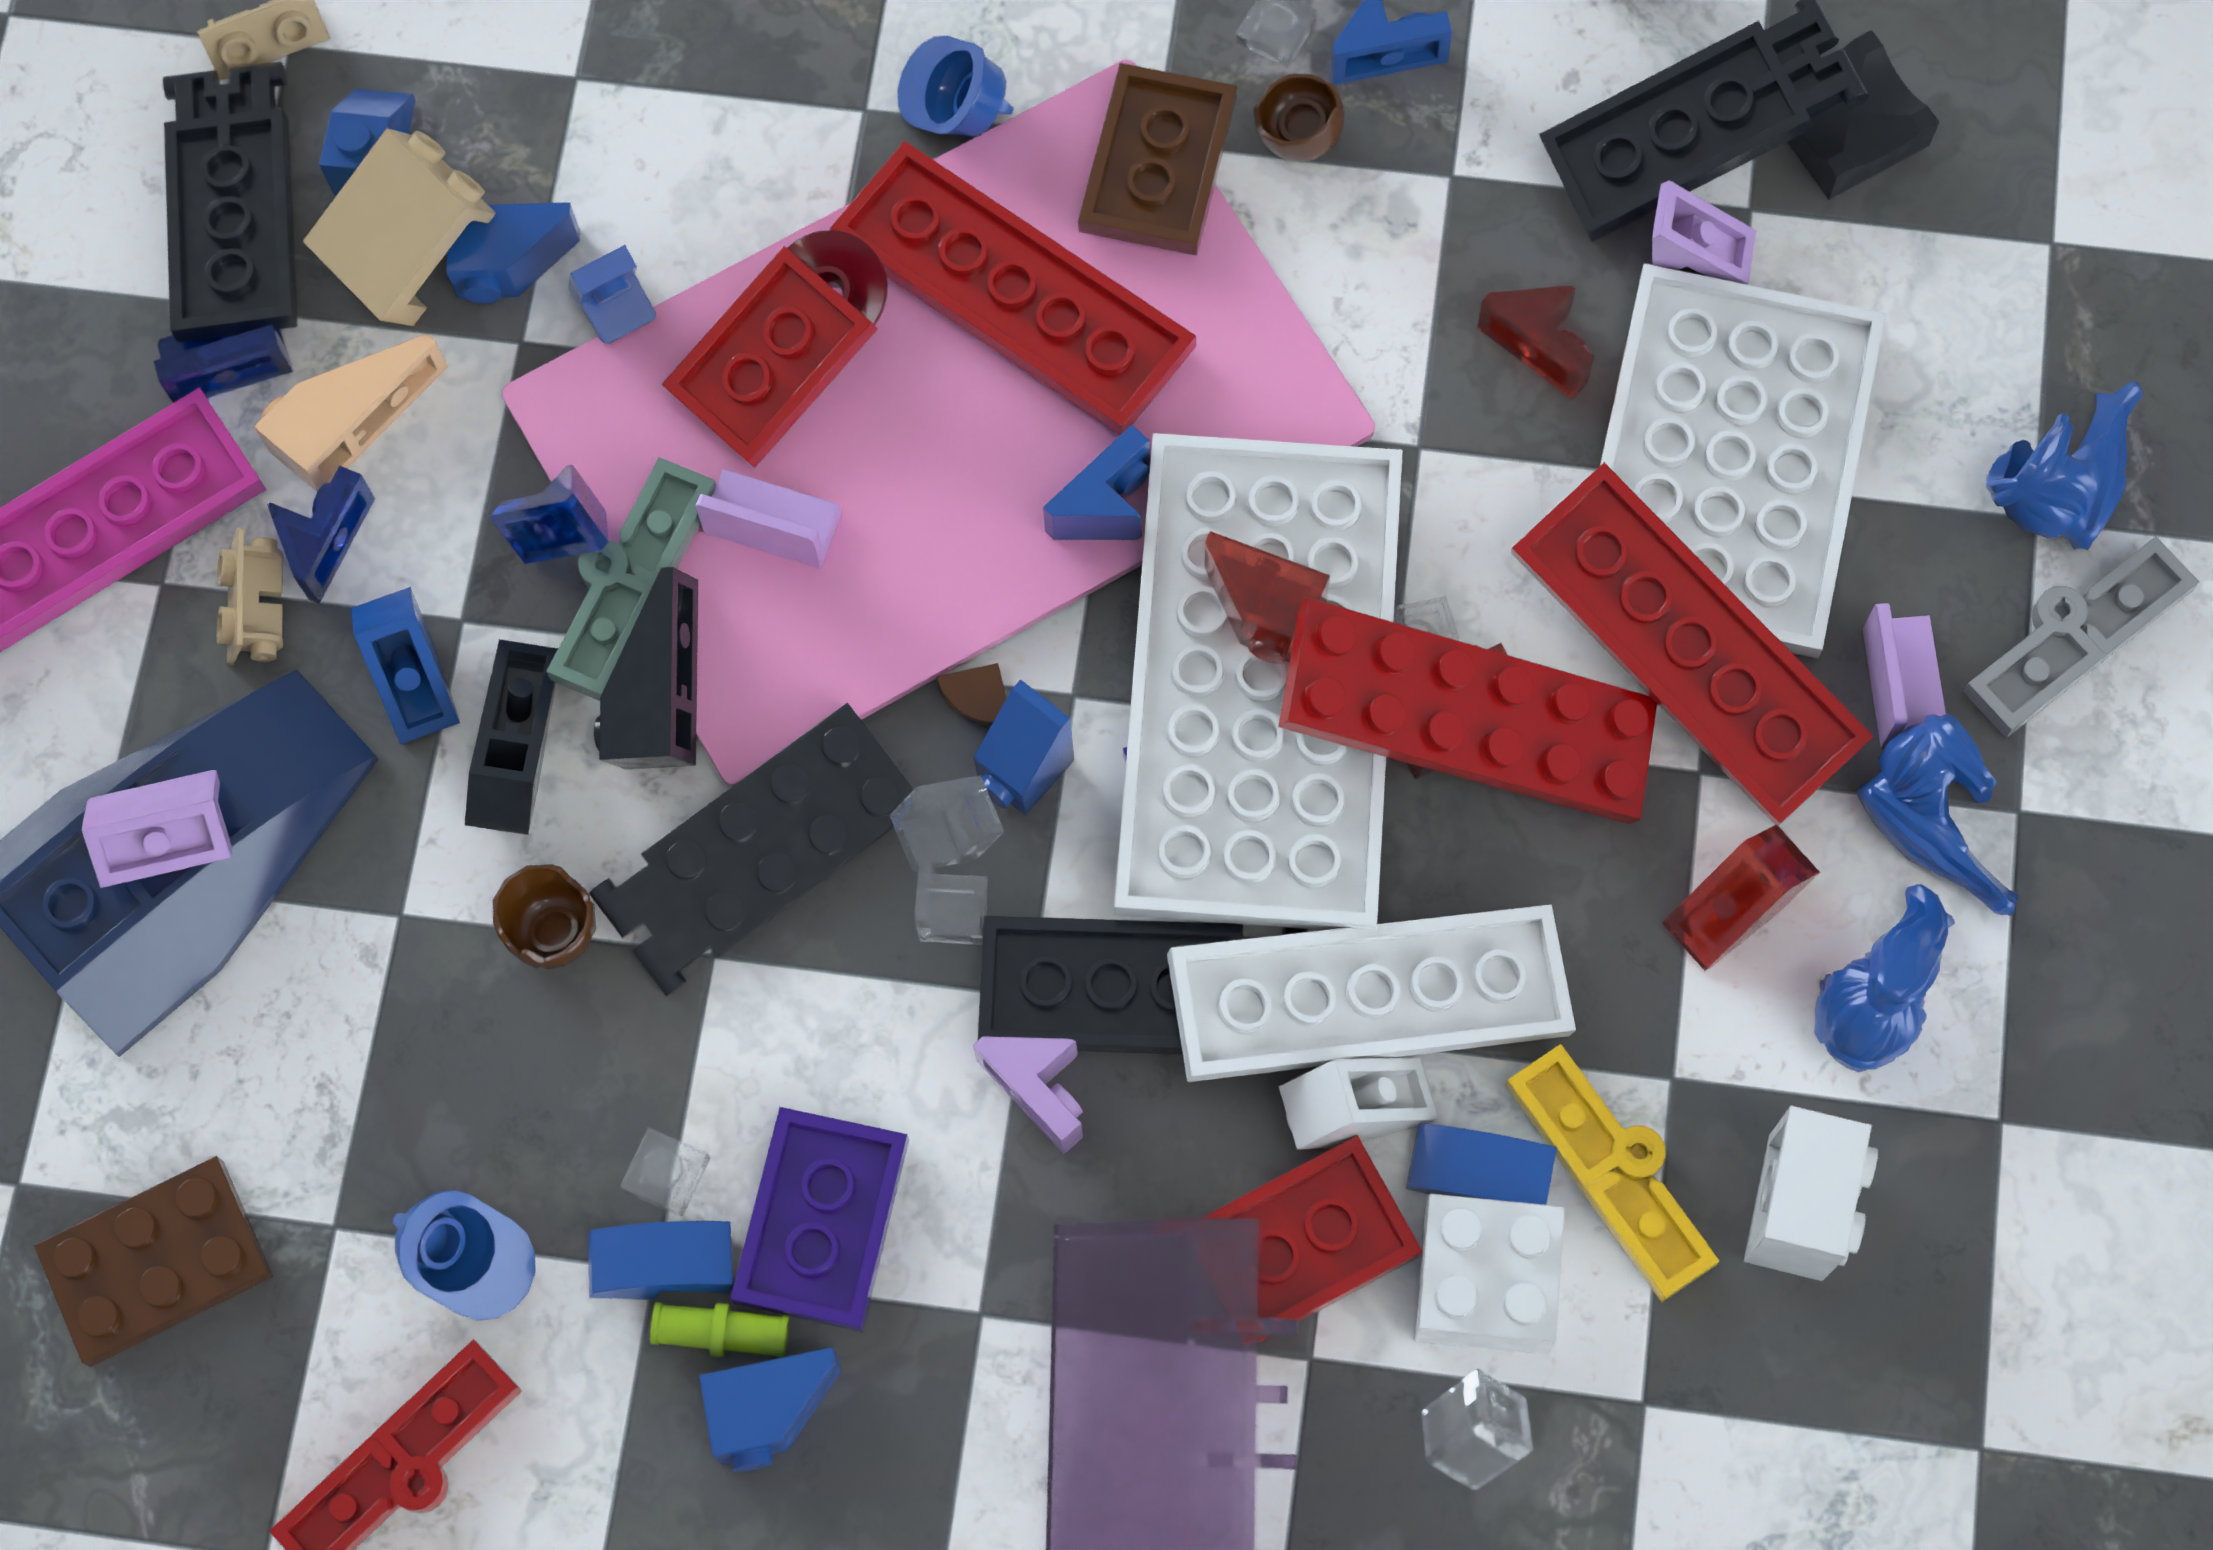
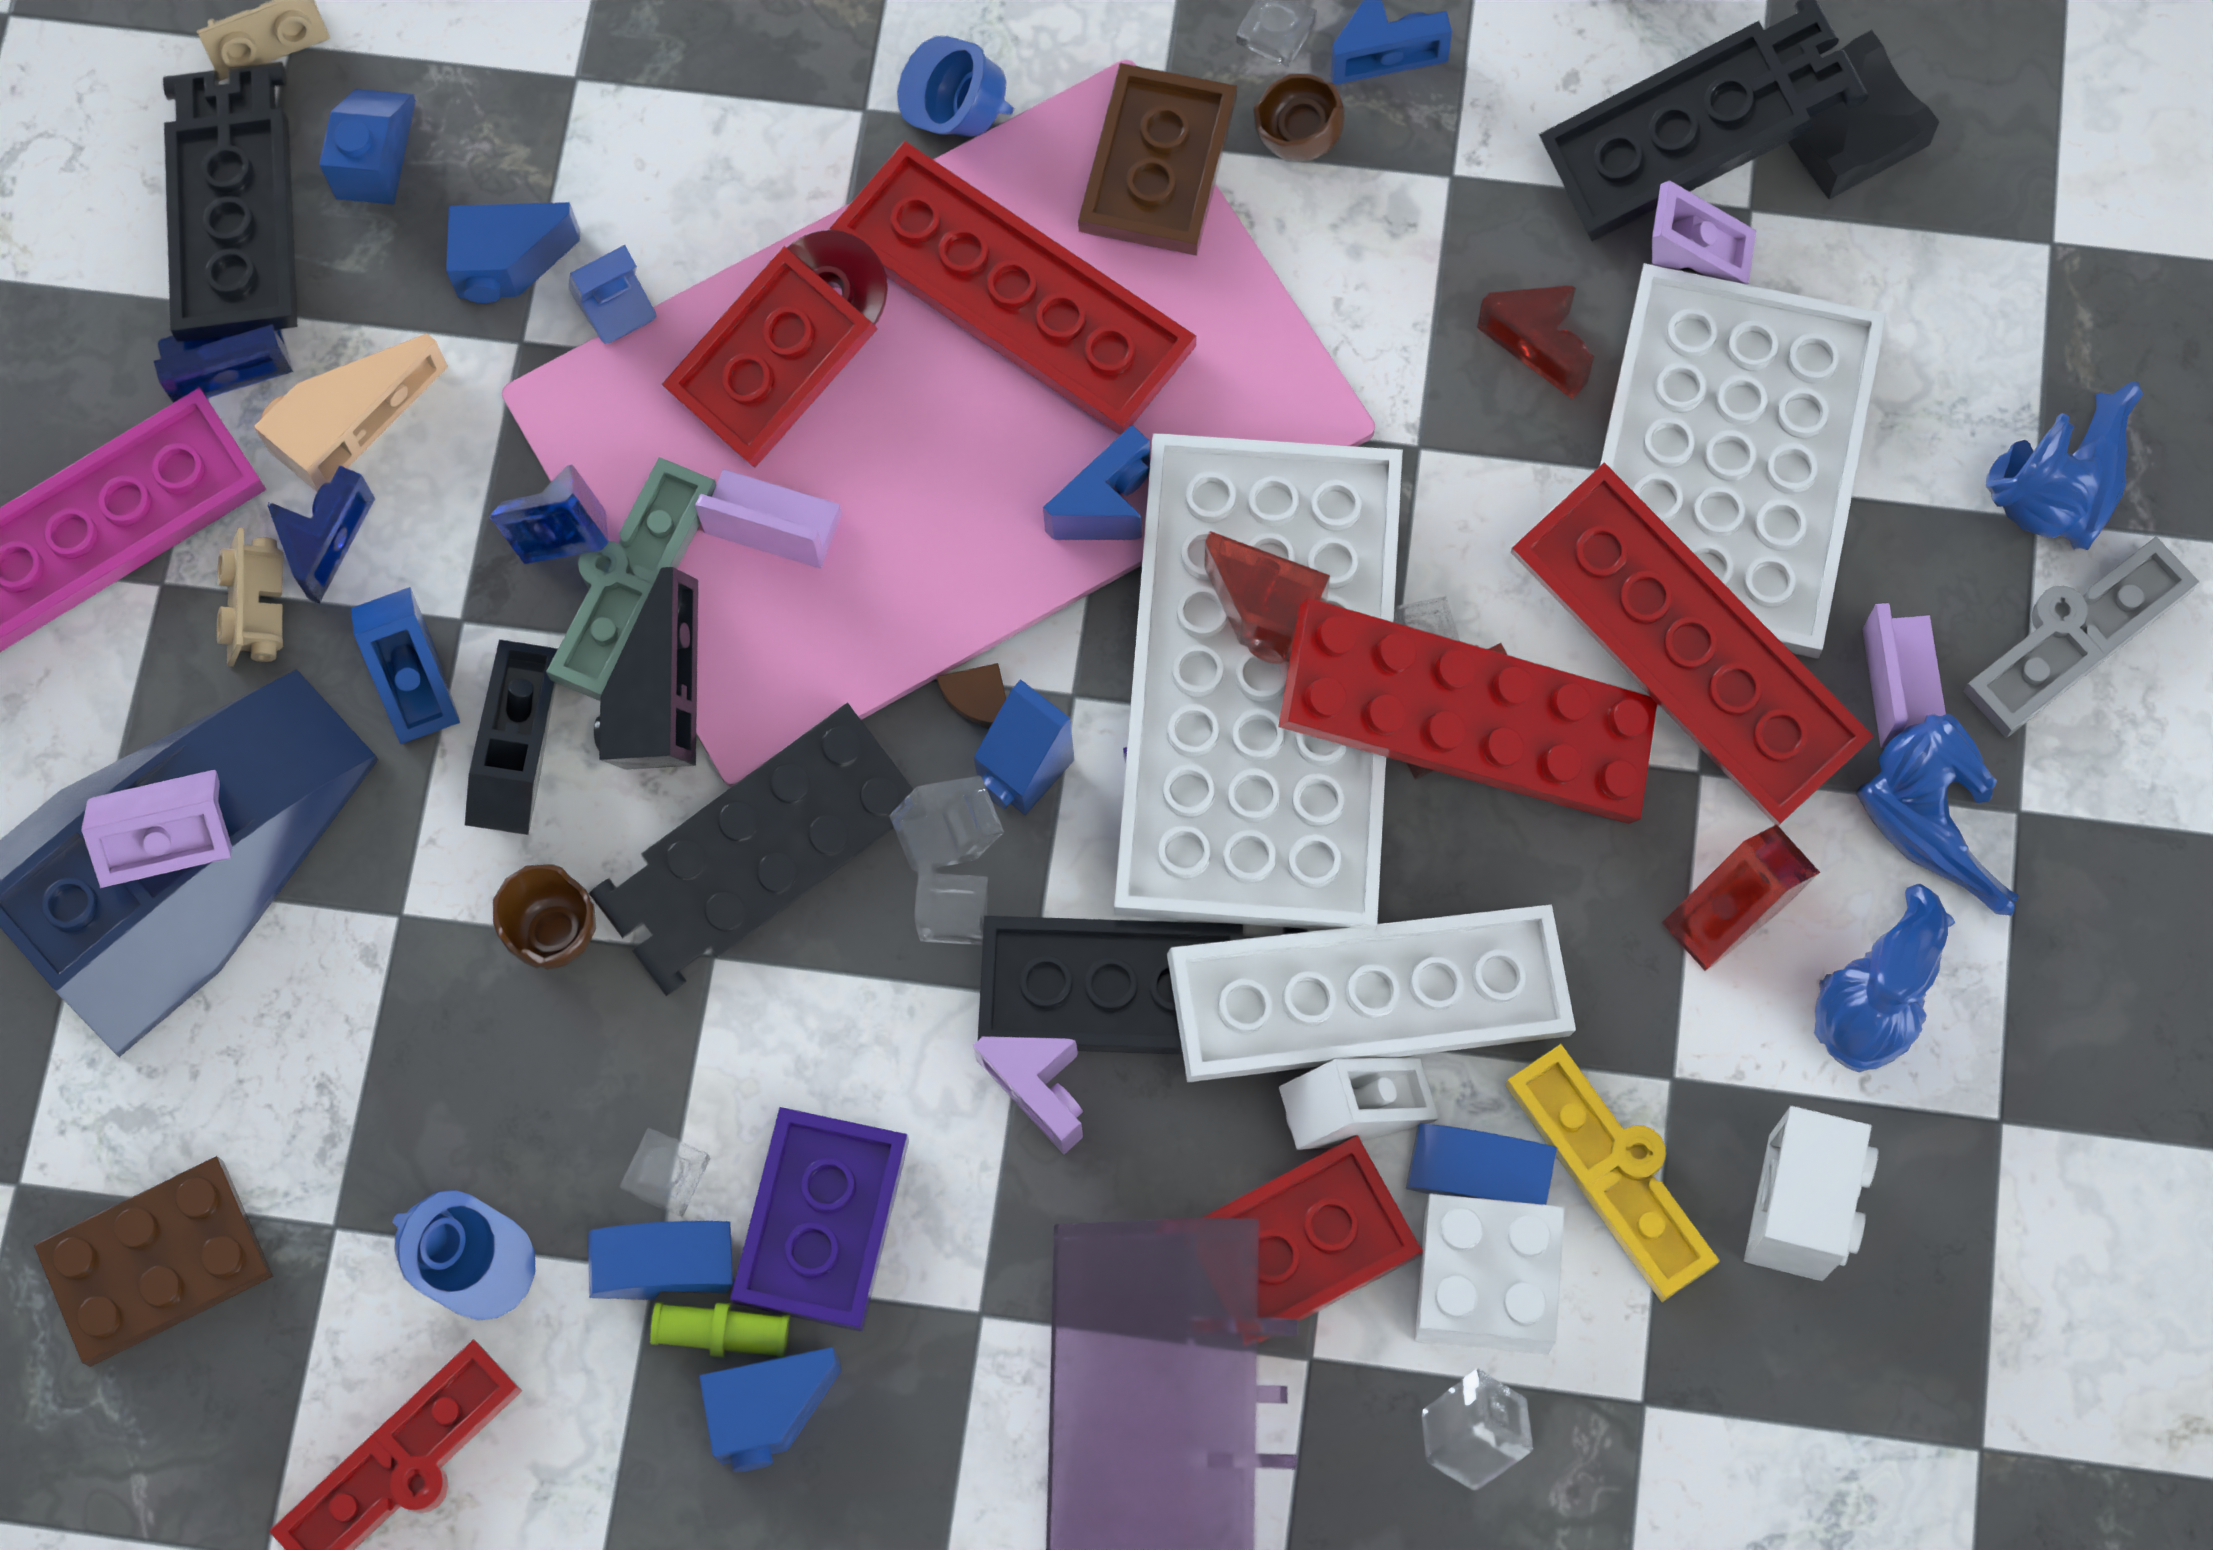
(396, 223): tan panel -> none

